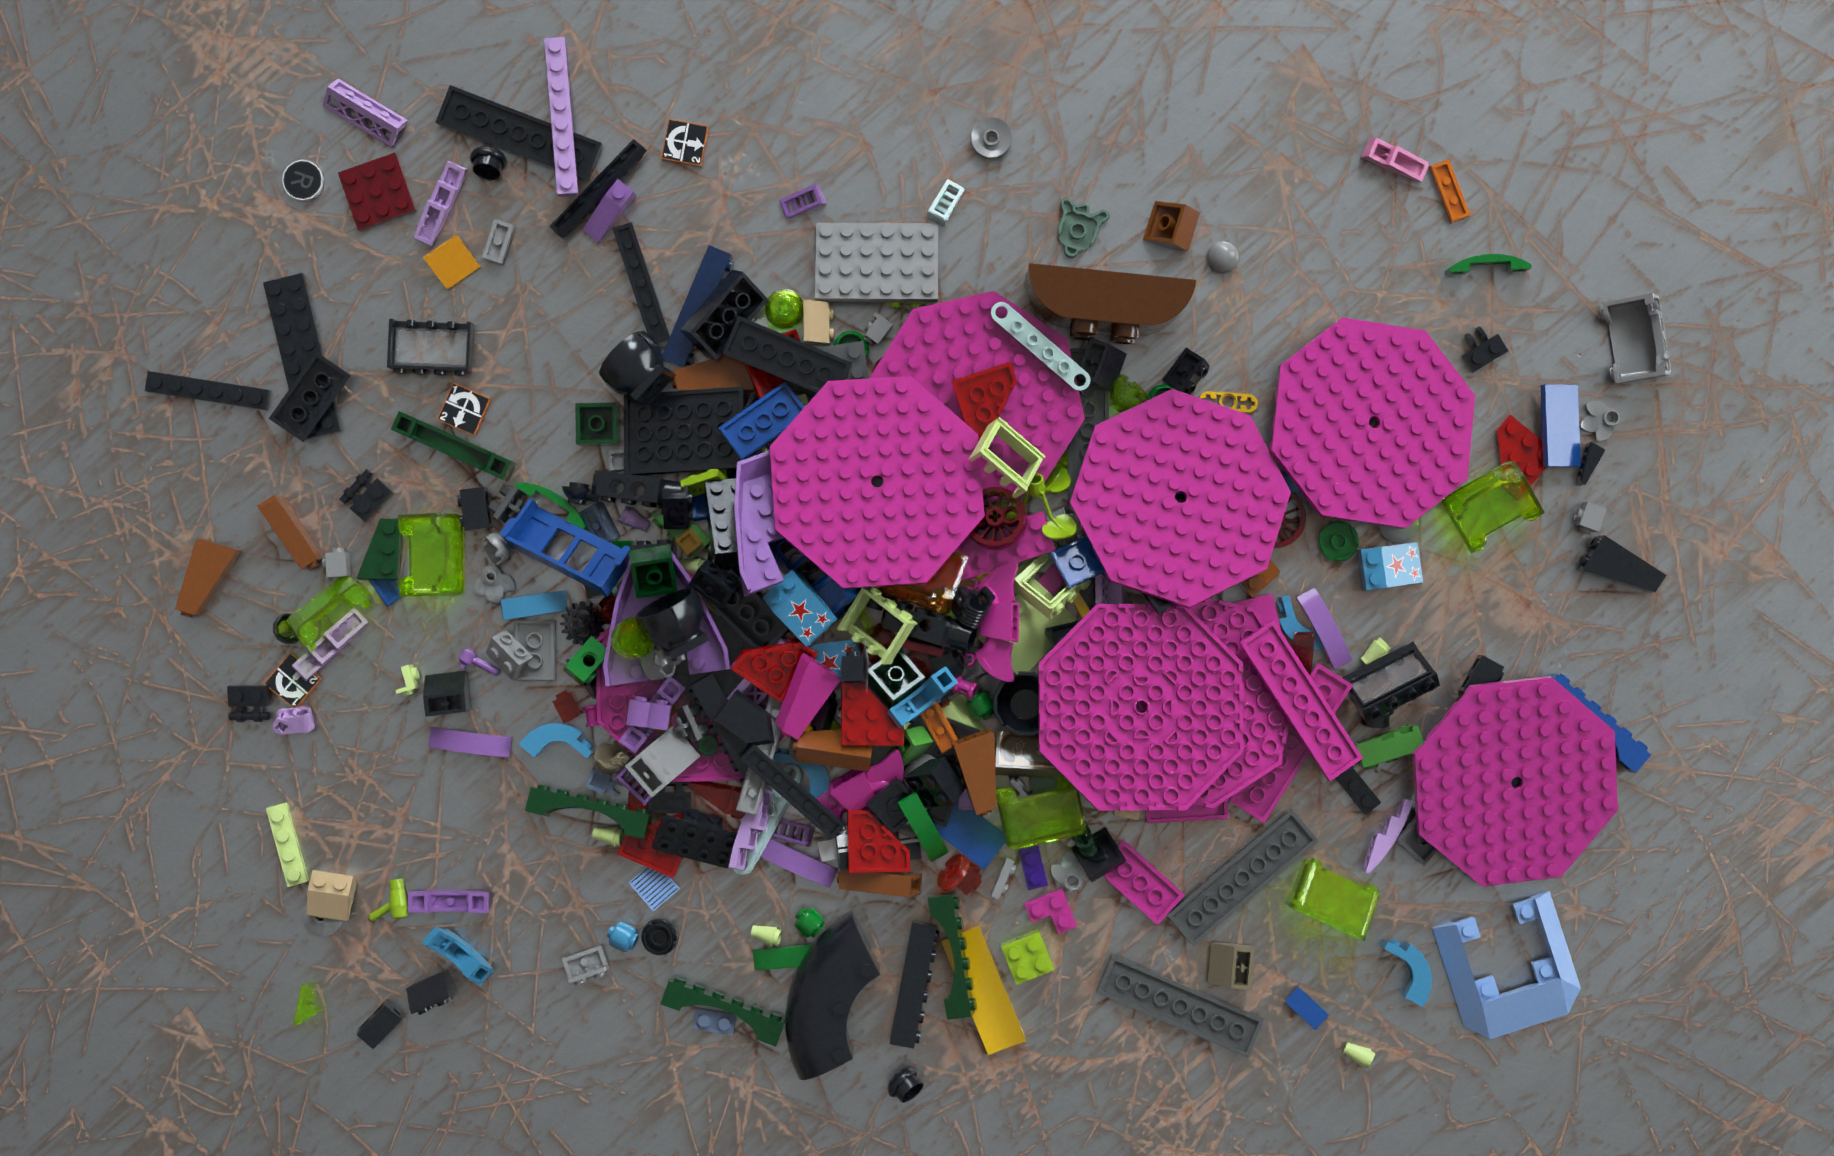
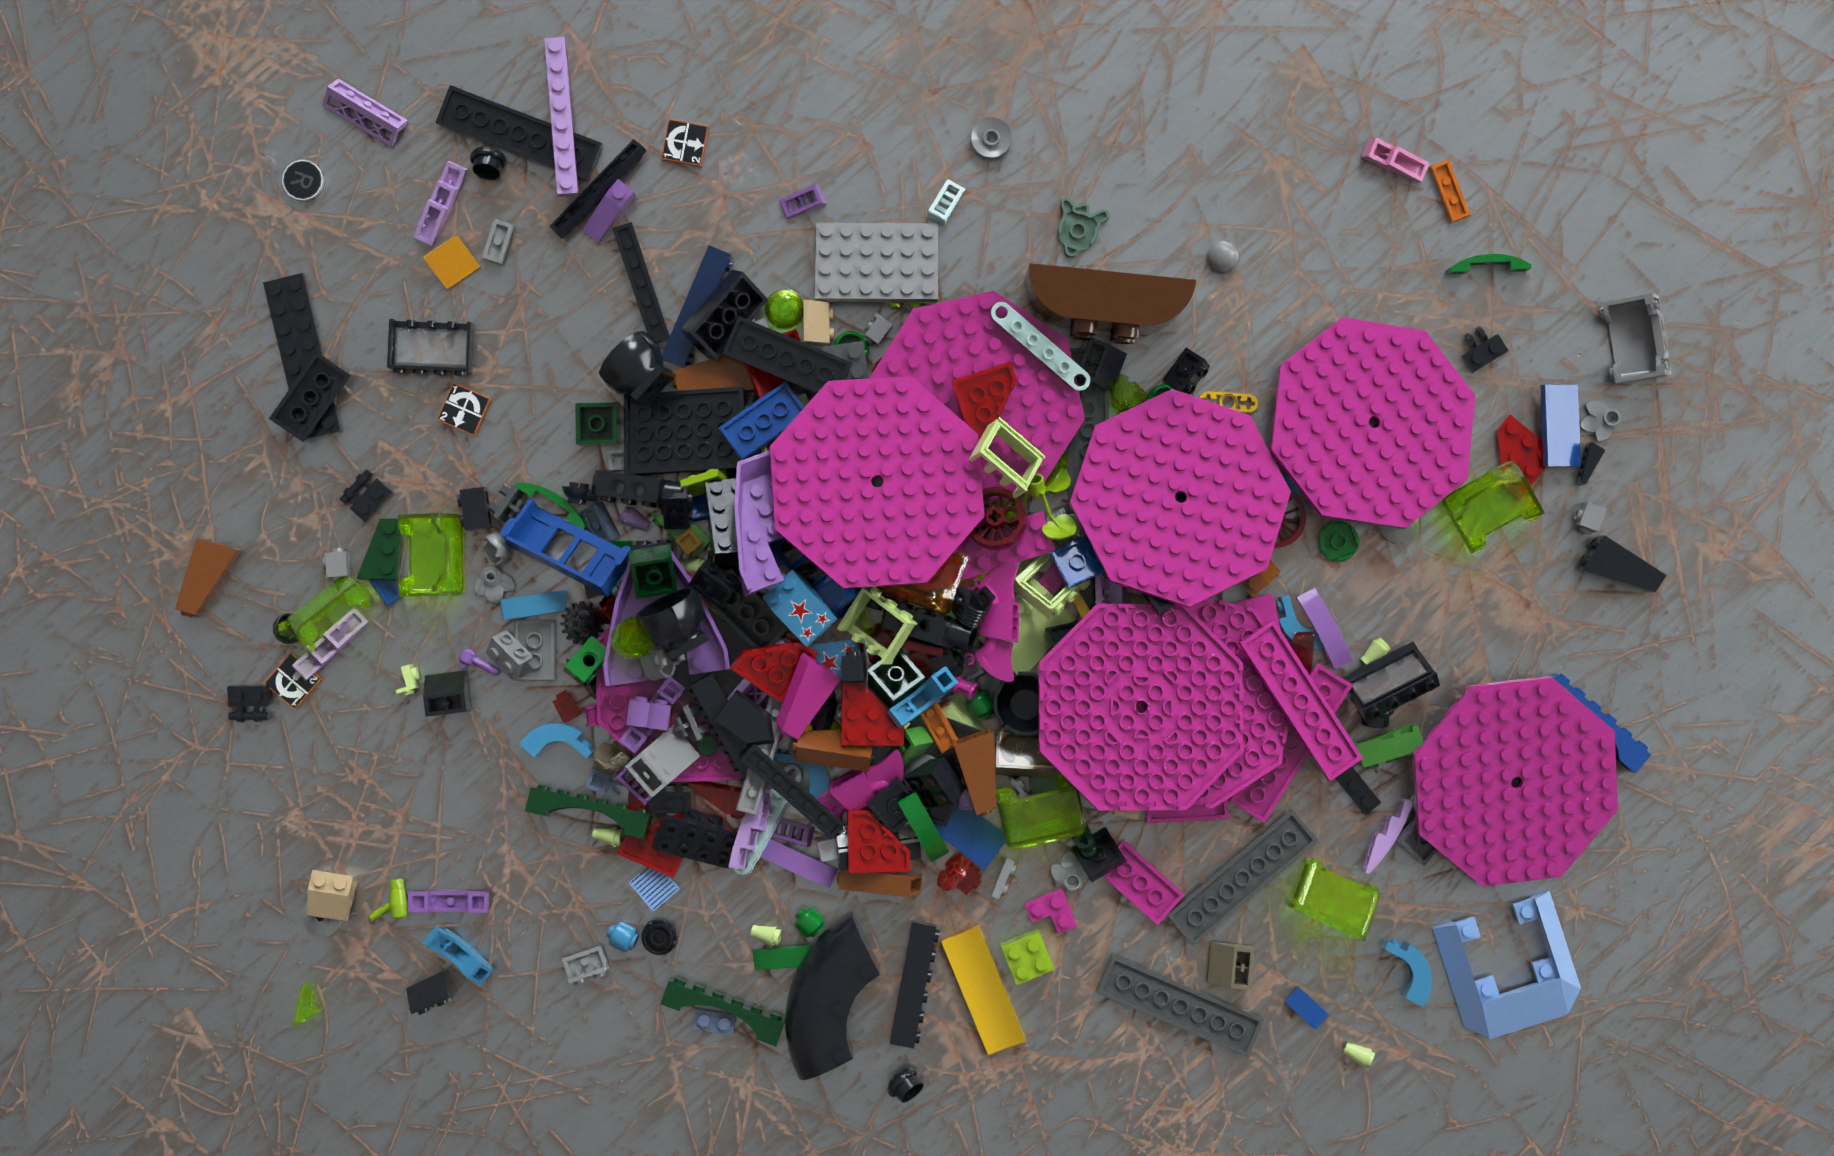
(207, 390): black plate -> none
(287, 844): yellowish green plate -> none
(290, 532): dark orange slope -> none
(296, 720): lavender piece -> none
(377, 191): dark red plate -> none
(379, 1024): black hinge -> none
(452, 446): dark green arch -> none
(470, 742): medium lavender slope -> none
(945, 910): dark green arch -> none
(1033, 867): dark purple hinge -> none
(1171, 225): dark orange slope -> none
(1389, 566): slope -> none
(1482, 671): black brick -> none

